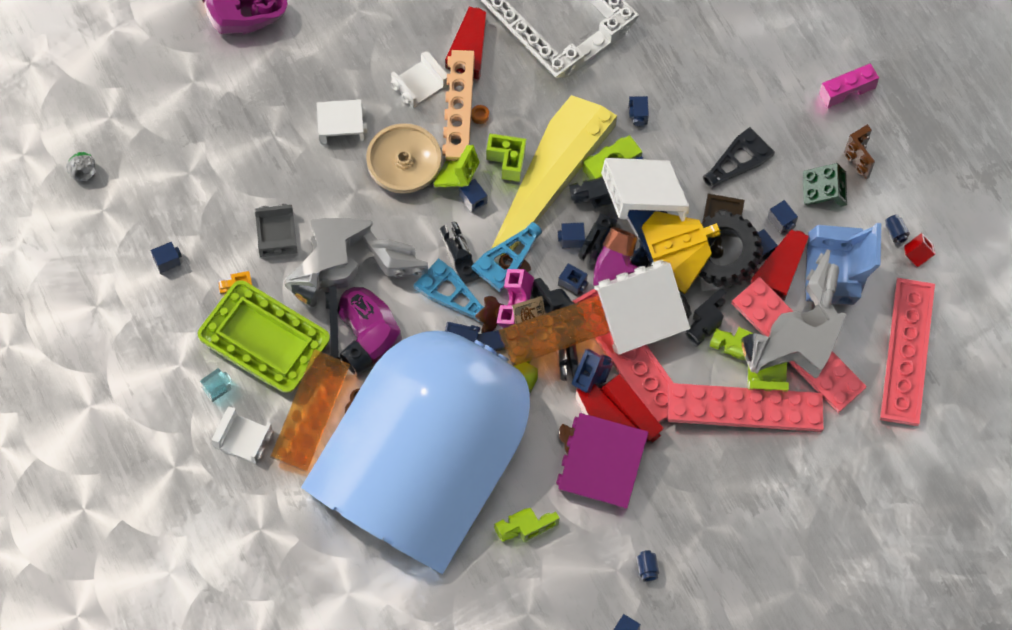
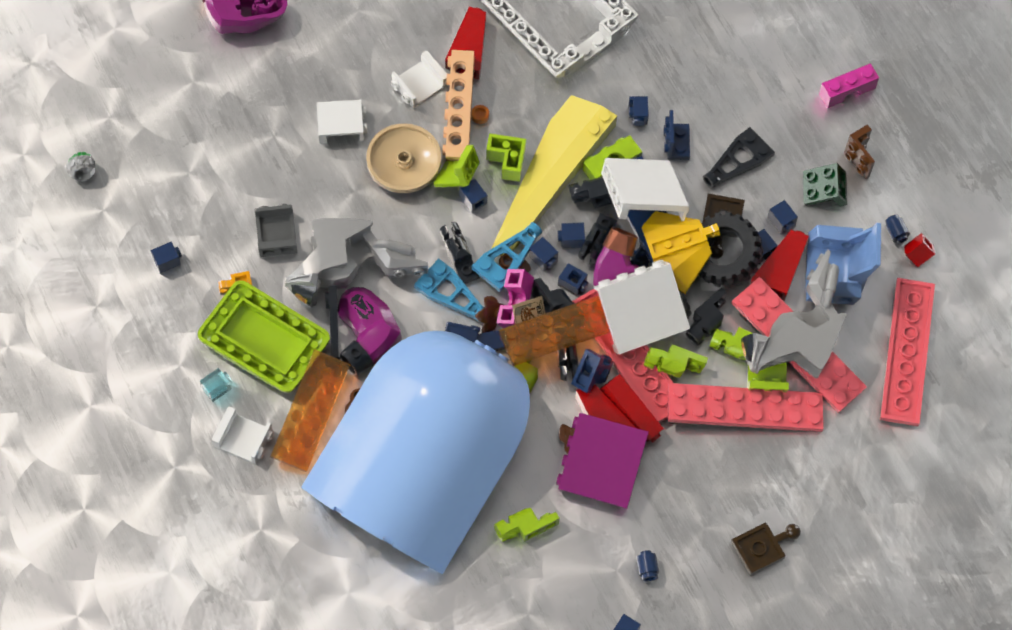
(543, 254): none -> dark blue brick
(675, 360): none -> lime plate
(676, 139): none -> dark blue bracket
(760, 548): none -> dark brown plate

